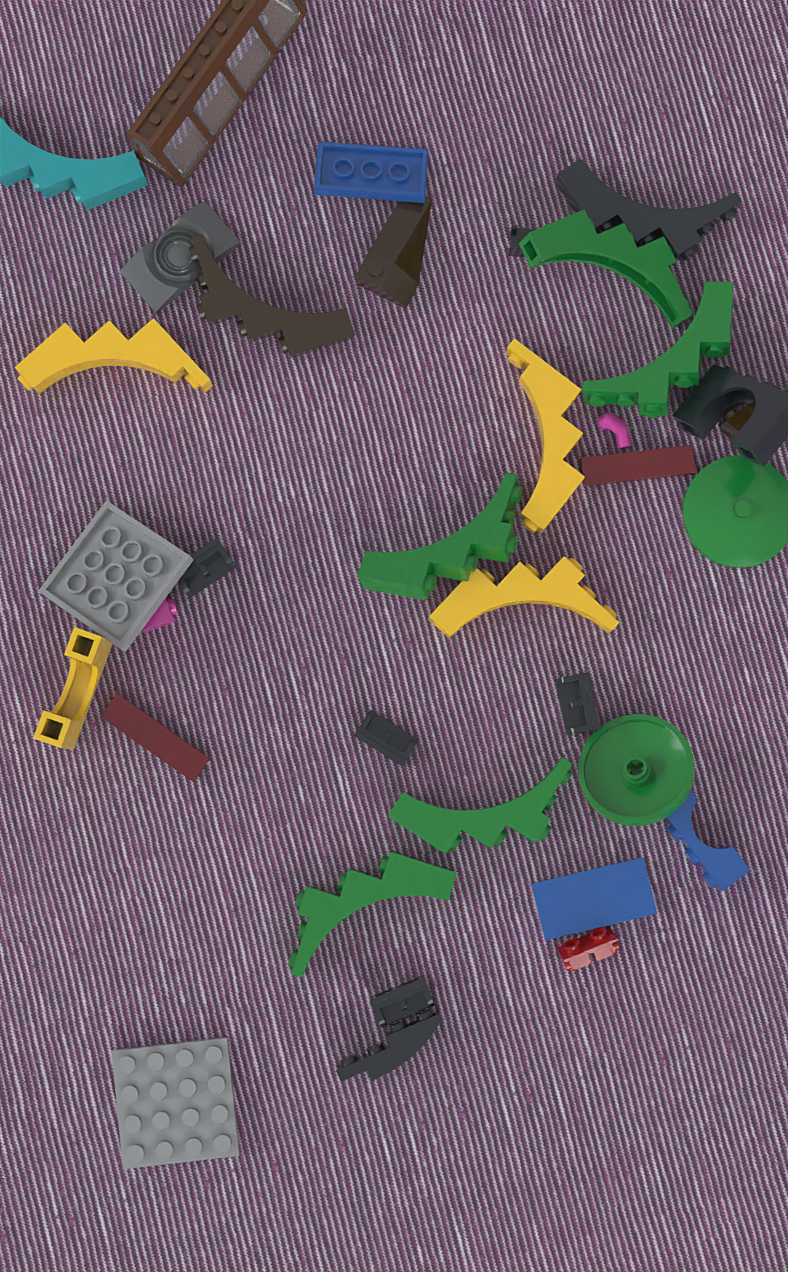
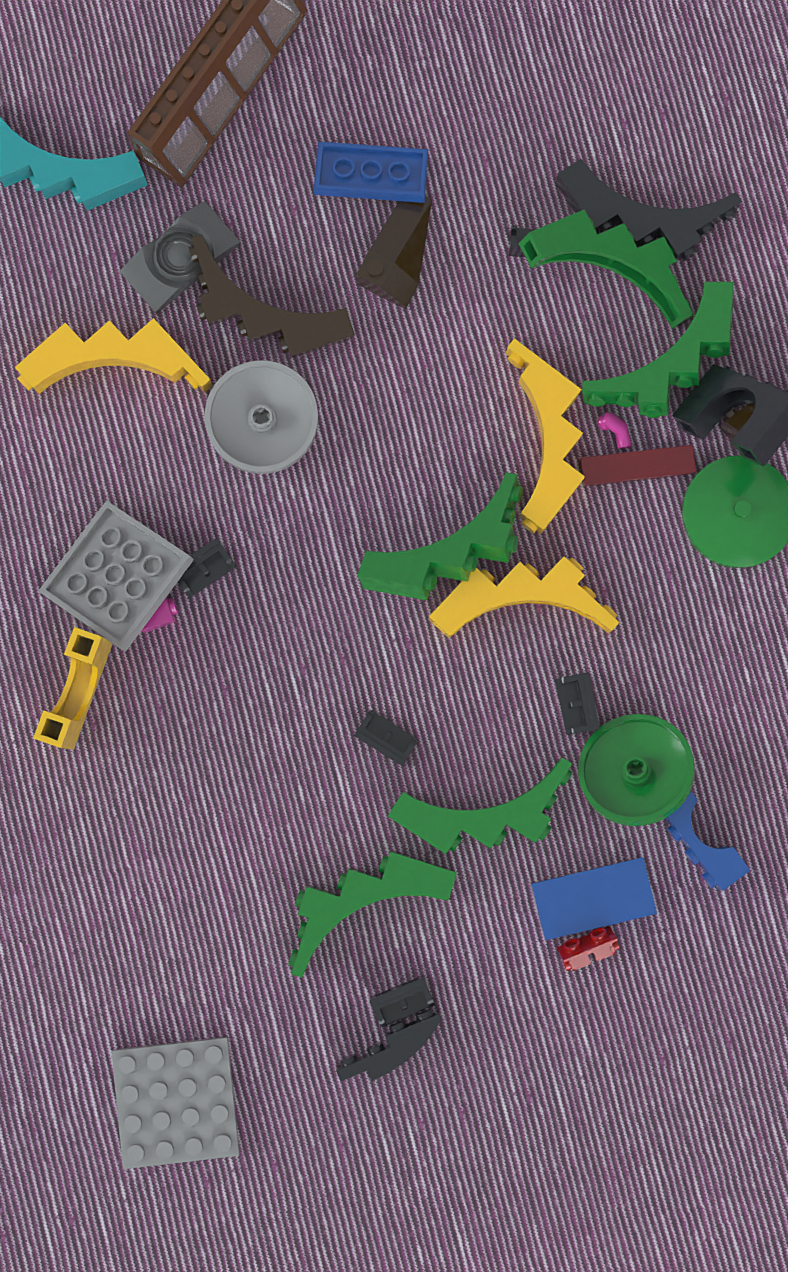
(155, 737): dark red tile -> none
(261, 417): none -> light grey dish

